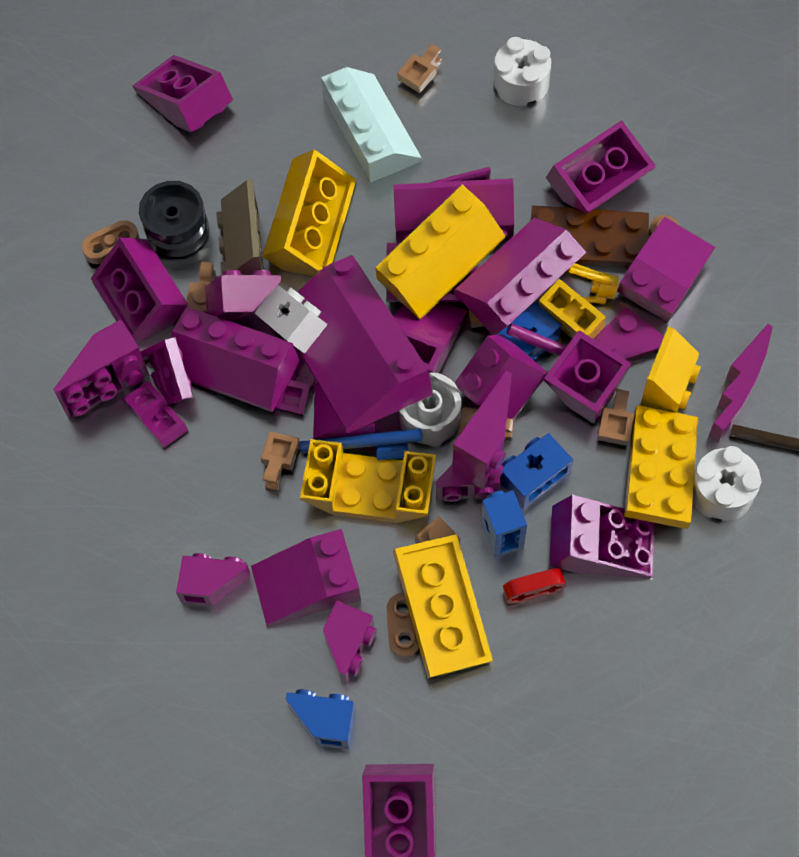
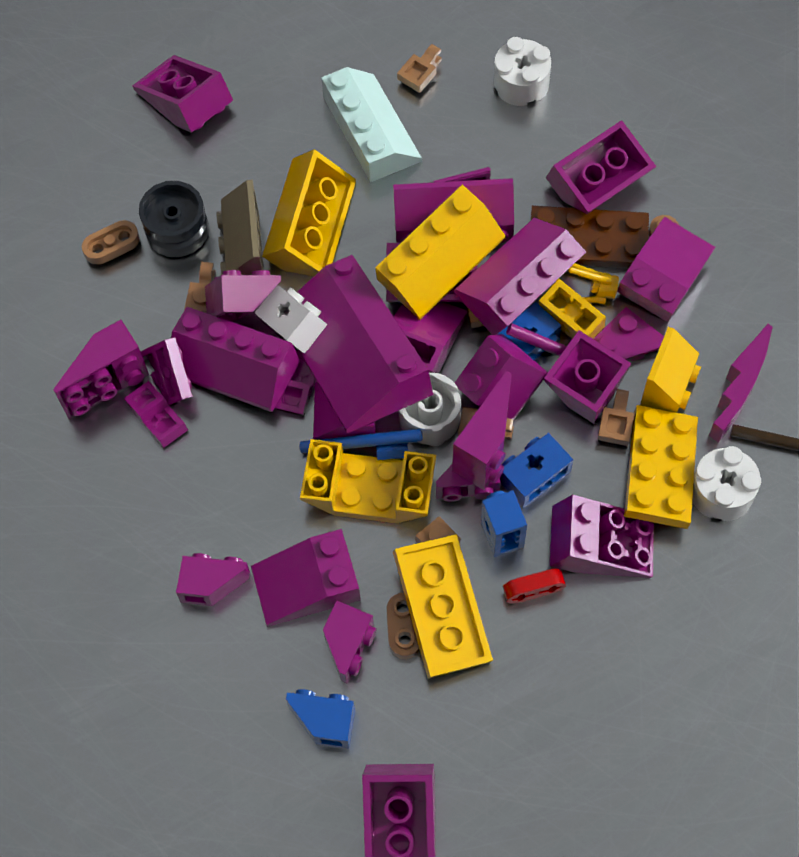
(138, 288): magenta slope -> none
(278, 454): medium nougat plate -> none

